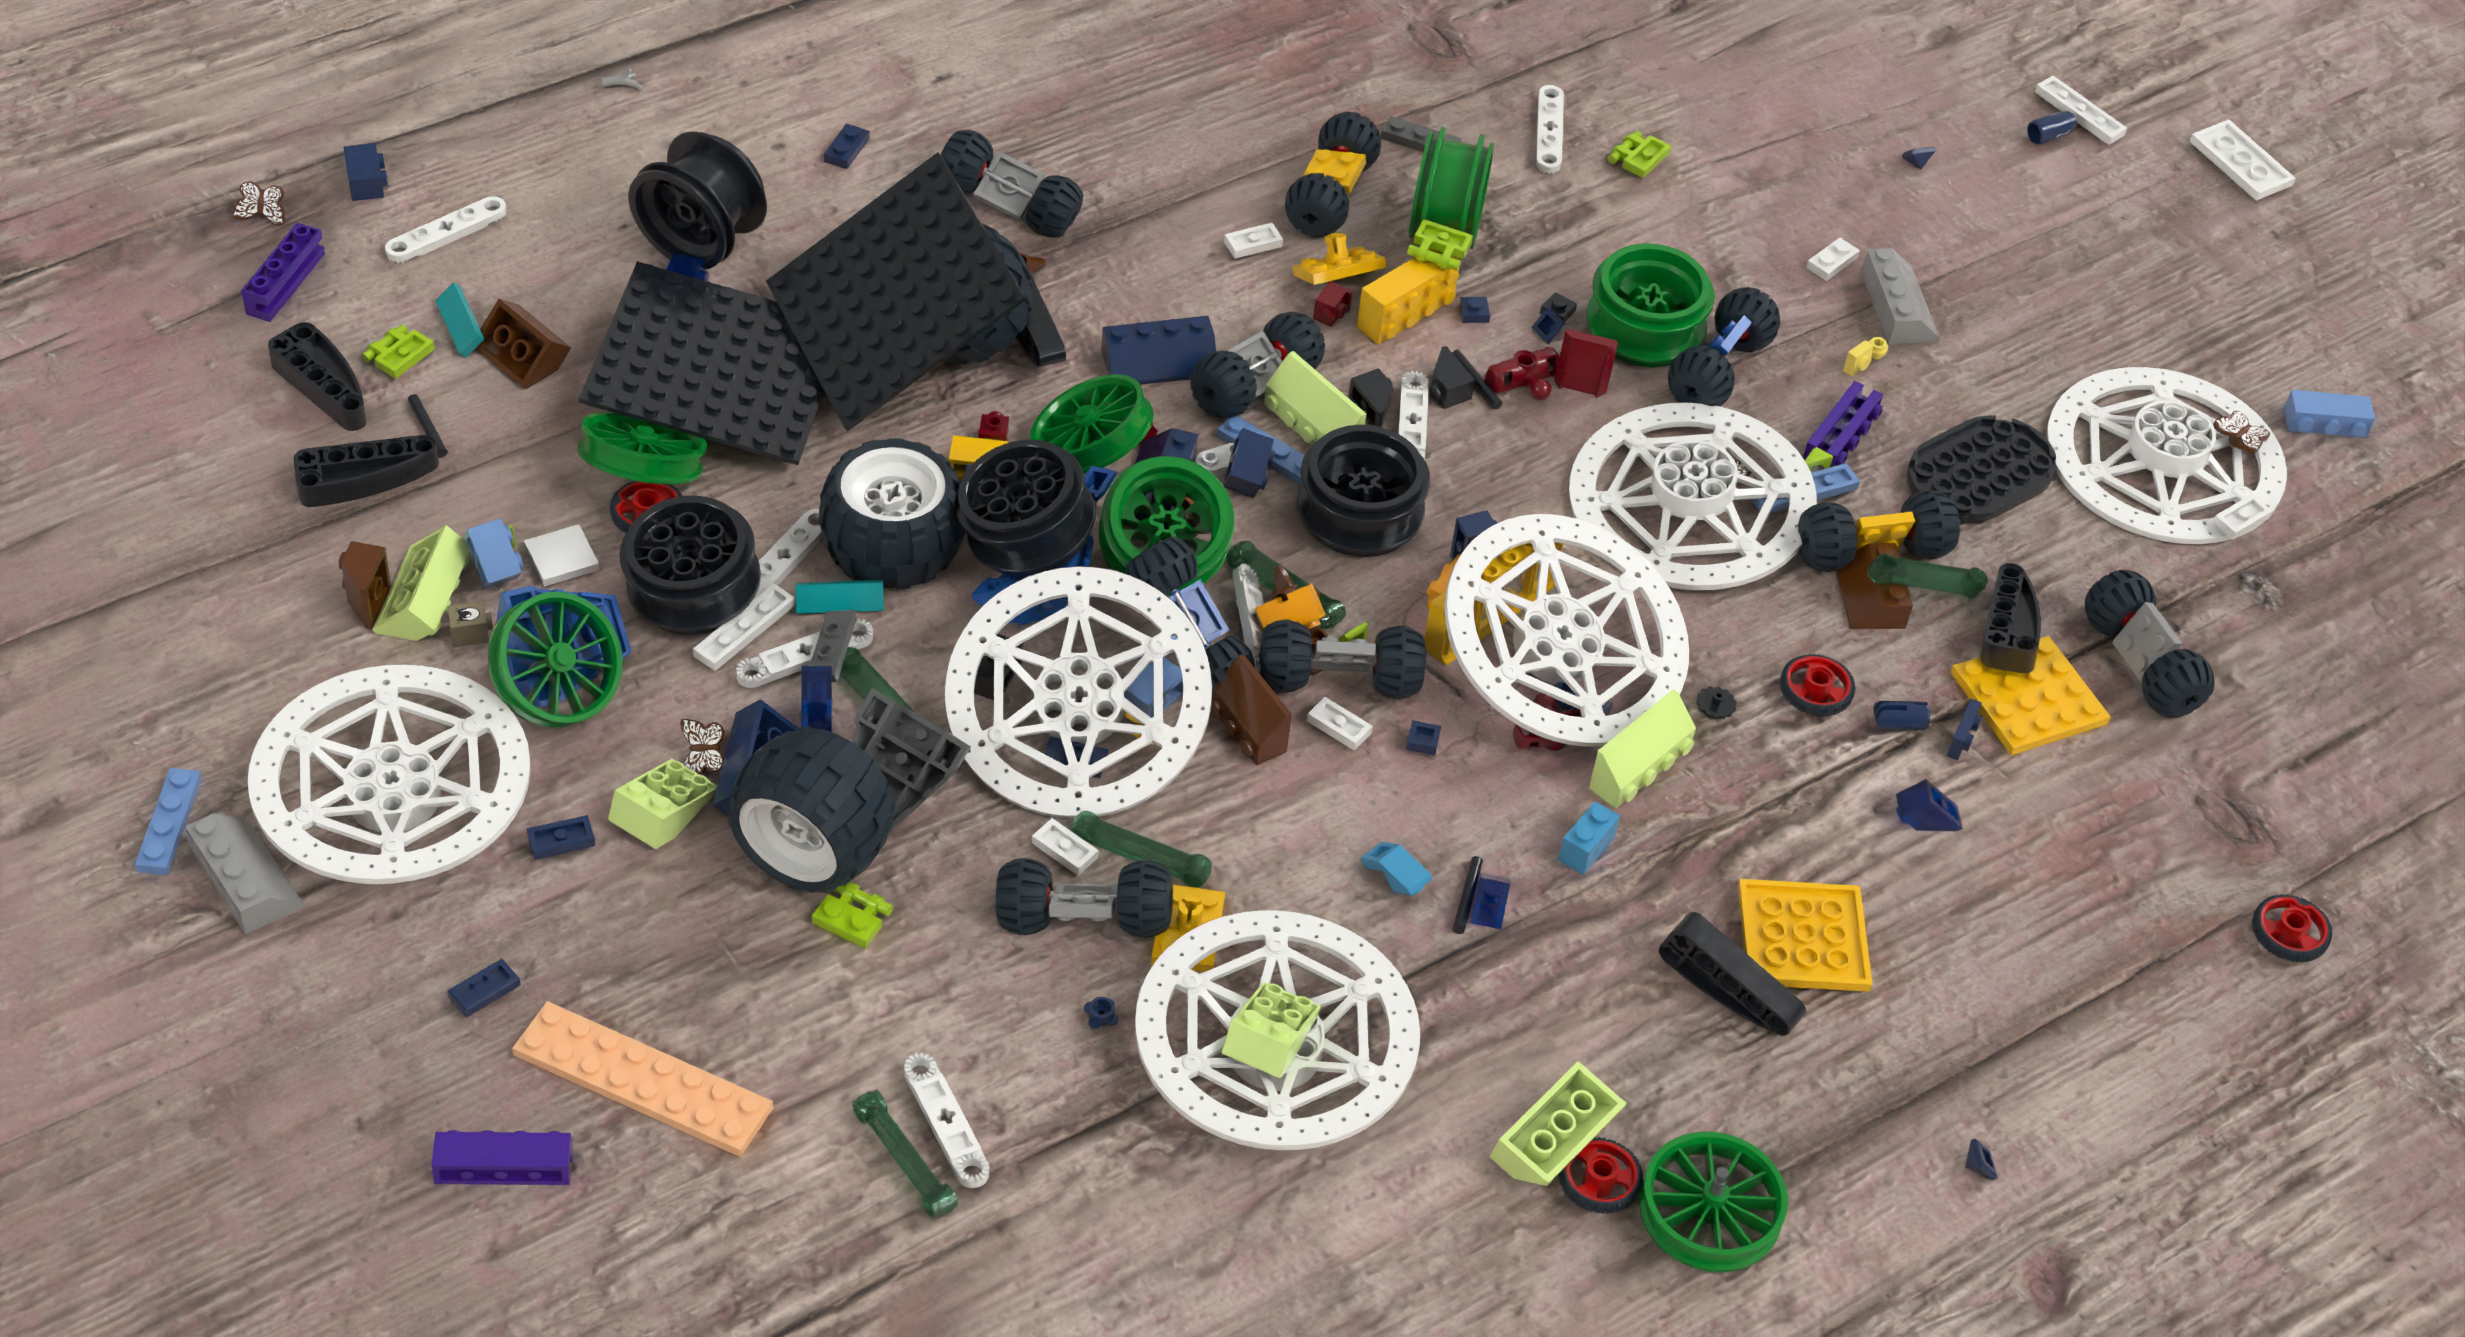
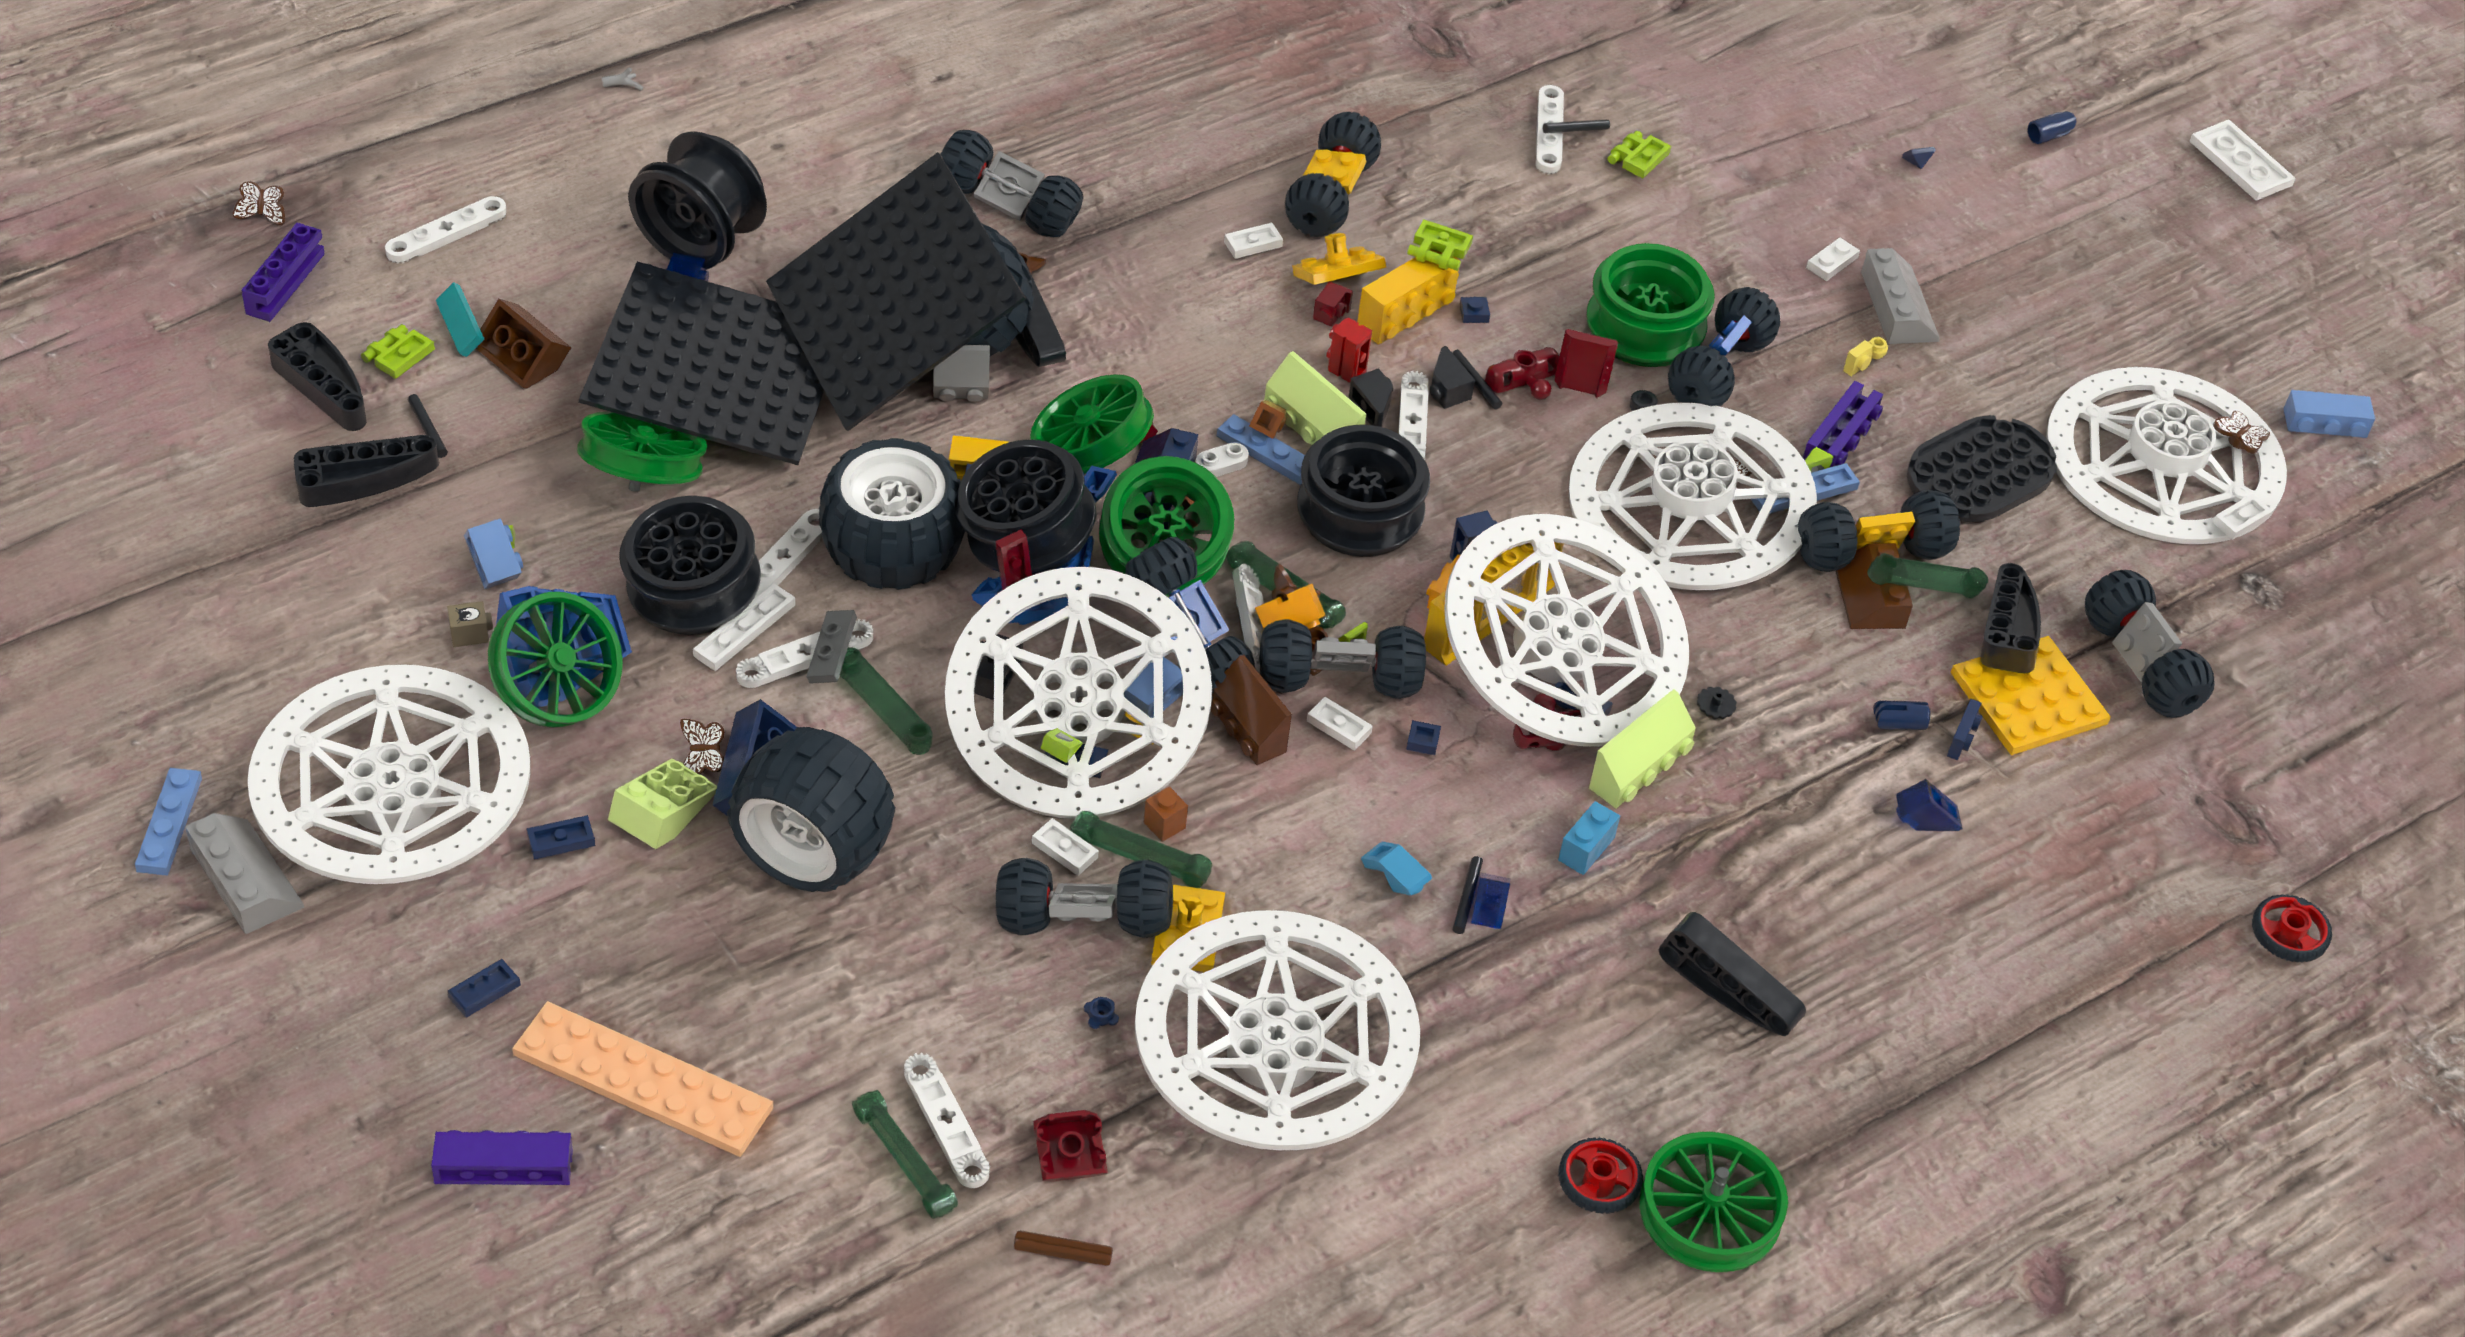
(364, 171): dark blue brick -> none
(365, 580): reddish brown slope -> none
(423, 586): yellowish green slope -> none
(561, 555): white tile -> none
(644, 497): red wheel -> none
(816, 697): clear blue slope -> none
(839, 595): teal tile -> none
(846, 146): dark blue plate -> none
(848, 921): lime plate -> none
(908, 750): dark grey wedge -> none
(963, 375): none -> light grey slope
(994, 426): dark red brick -> none
(1013, 558): none -> dark red plate
(1060, 744): none -> lime slope
(1063, 1248): none -> reddish brown axle
(1070, 1145): none -> dark red slope
(1157, 348): dark blue slope -> none
(1165, 814): none -> dark orange brick
(1233, 378): black plate -> none
(1248, 463): dark blue brick -> none
(1269, 418): none -> dark orange brick
(1270, 1029): yellowish green slope -> none
(1349, 349): none -> red brick
(1409, 133): dark grey plate -> none
(1452, 184): green wheel -> none
(1548, 325): dark blue slope -> none
(1557, 1127): yellowish green slope -> none
(1561, 306): black plate -> none
(1576, 126): none -> black bar
(1642, 399): none -> black tile
(1806, 933): yellow plate -> none
(1818, 685): red wheel -> none
(1980, 1160): dark blue slope -> none
(2086, 113): white plate -> none

